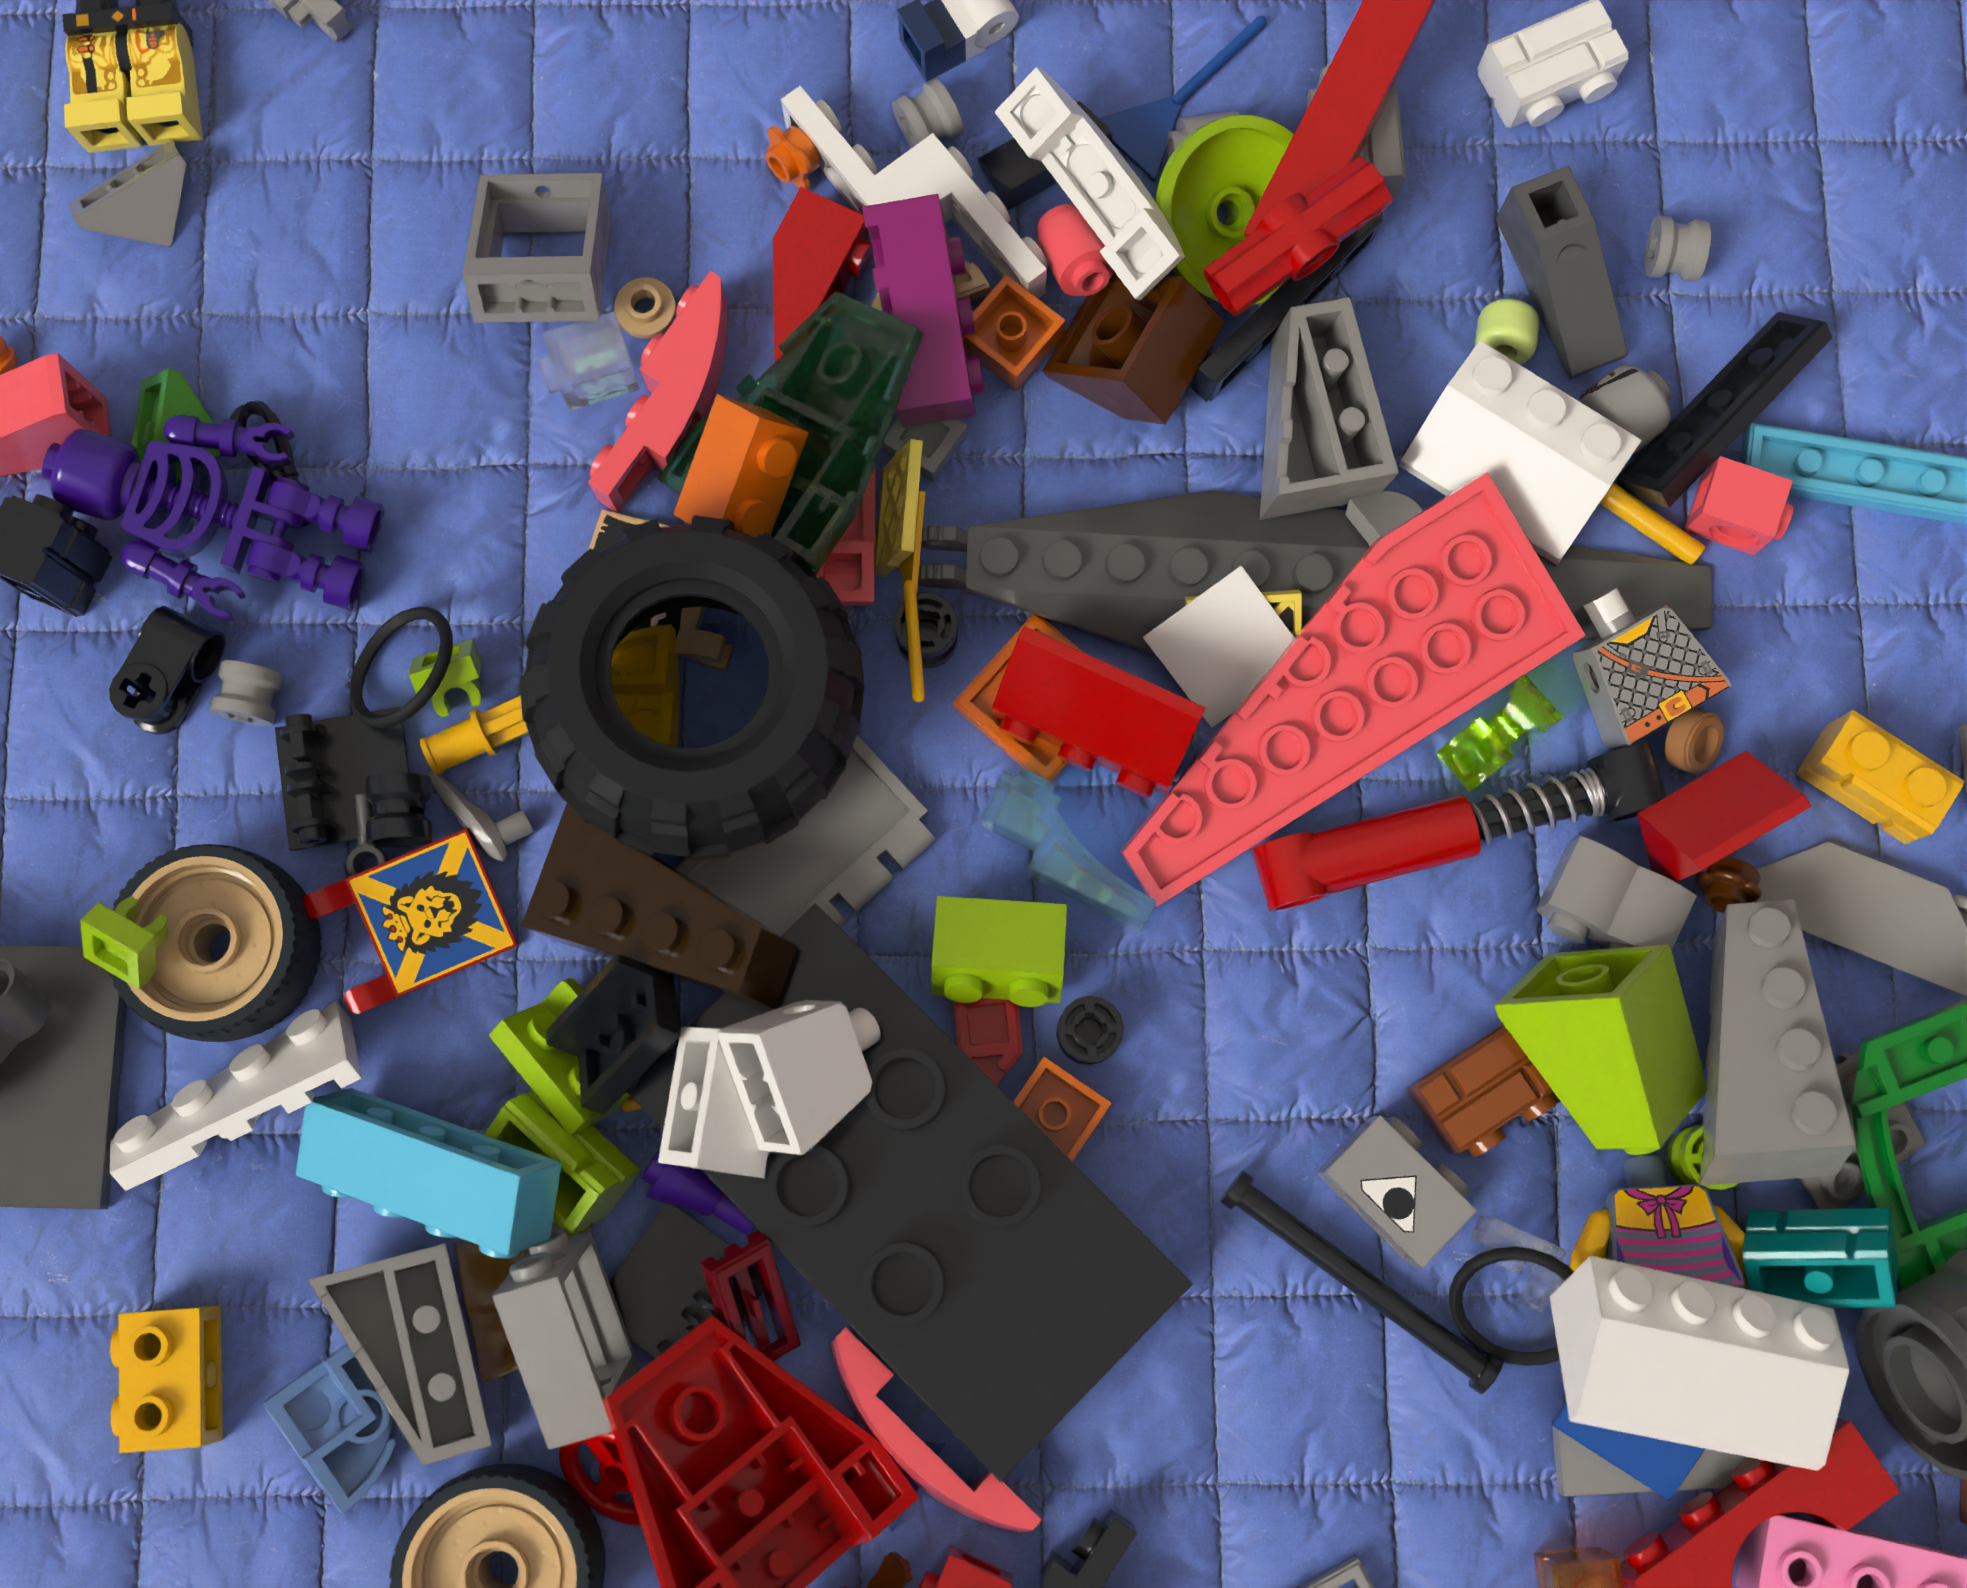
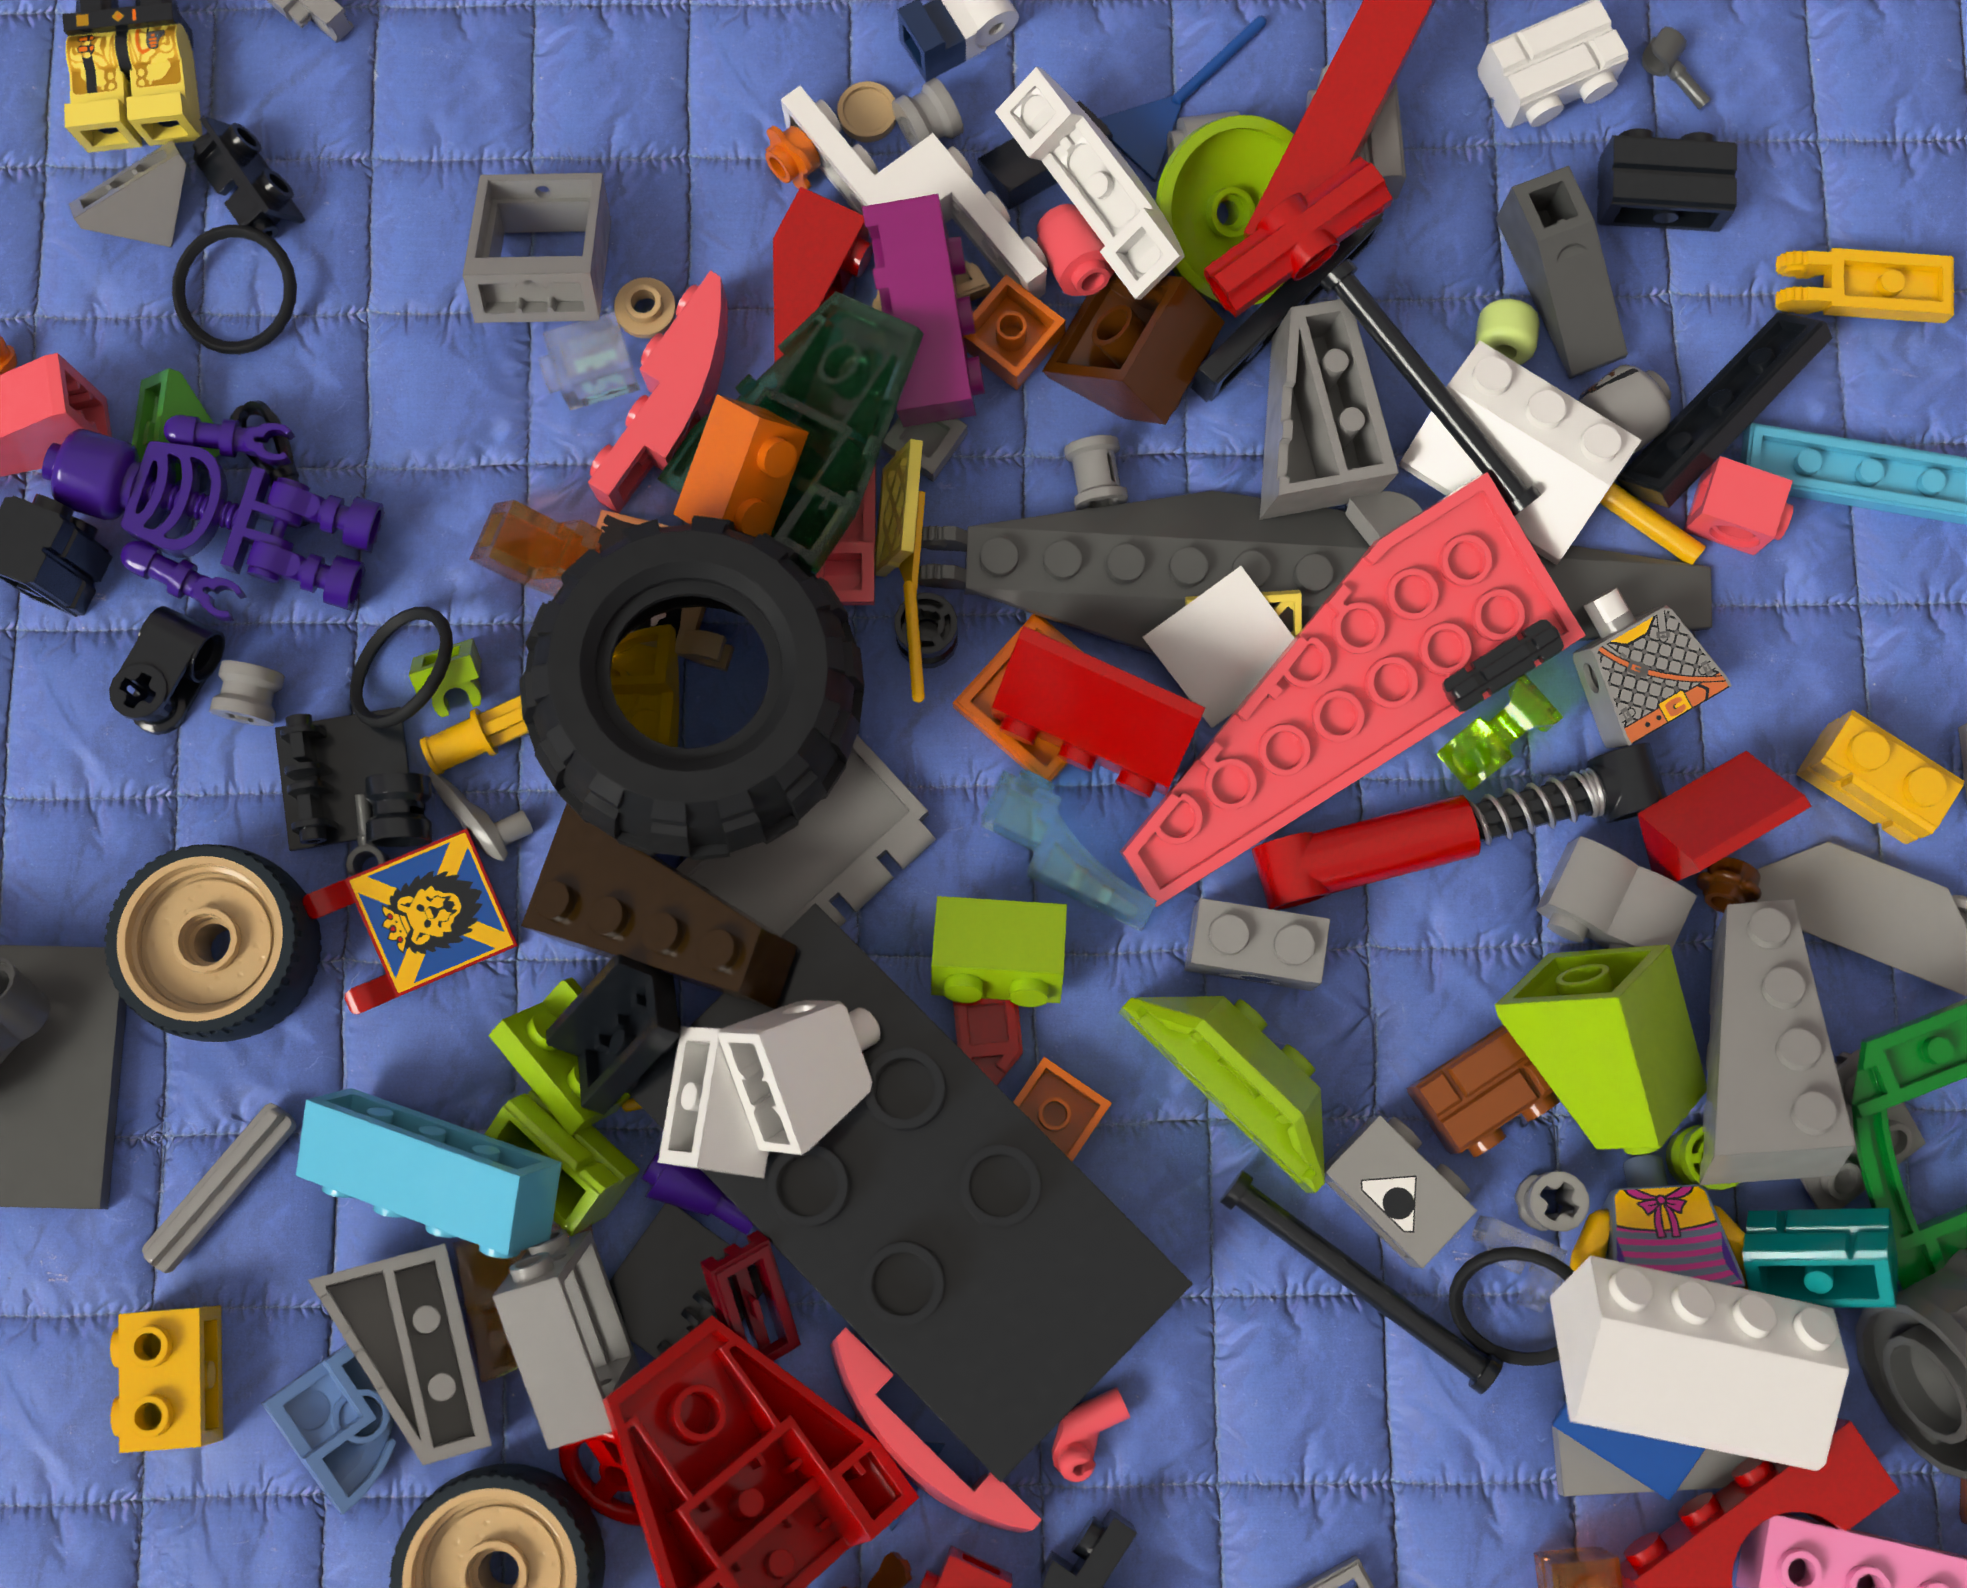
(120, 944): lime tile -> none
(179, 284): none -> black tyre
(218, 1188): none -> light grey axle
(232, 158): none -> black hinge
(281, 1073): white wing -> none
(532, 546): none -> clear orange brick
(866, 111): none -> tan piece
(1079, 1433): none -> coral arm
(1089, 1041): black wheel -> none
(1096, 471): none -> light grey bush
(1242, 1074): none -> lime wedge
(1257, 944): none -> light grey brick
(1428, 385): none -> black bar
(1502, 665): none -> black axle
(1570, 1195): none -> light grey bush
(1662, 59): none -> dark grey hand
(1667, 181): none -> black brick
(1677, 248): light grey wheel -> none
(1694, 741): medium nougat tile -> none
(1869, 284): none -> yellow hinge

